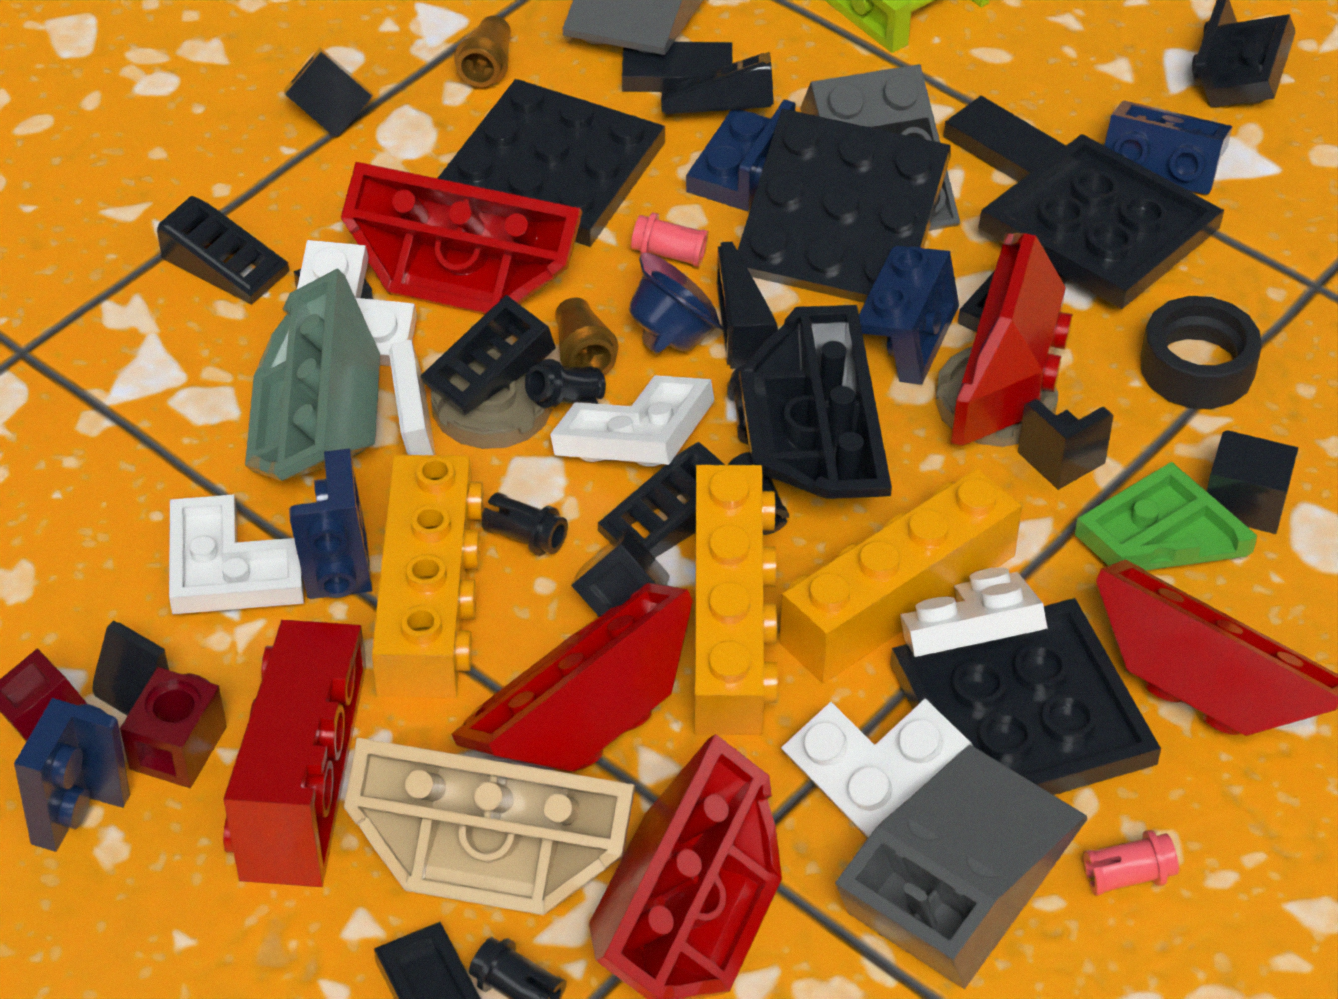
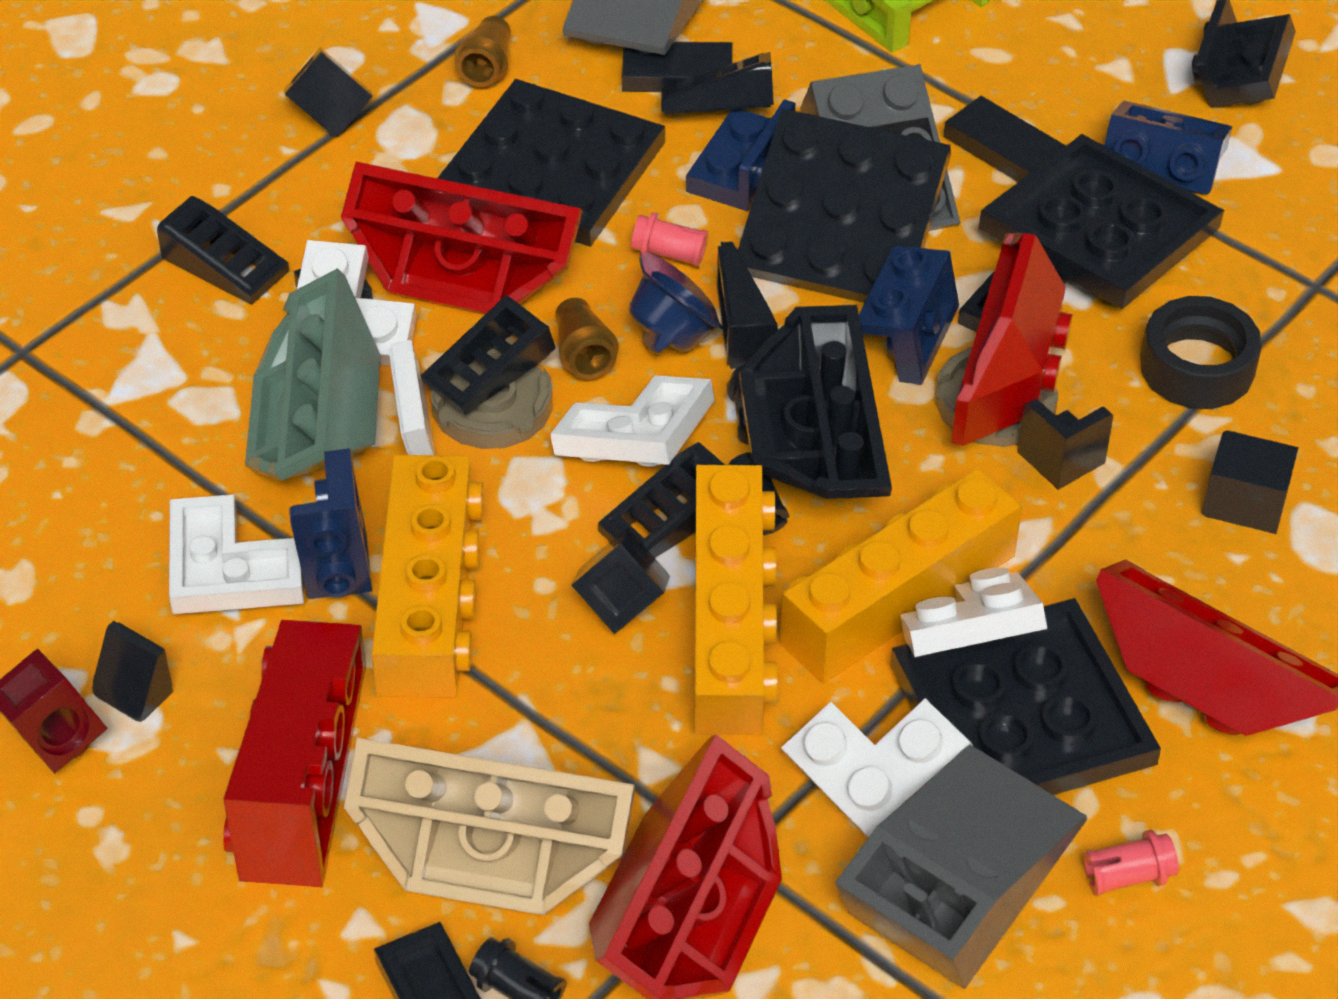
(66, 763): dark blue bracket -> none
(173, 727): dark red brick -> none
(538, 528): black pin -> none
(553, 384): black pin -> none
(587, 686): red wedge -> none
(1164, 524): bright green wing -> none

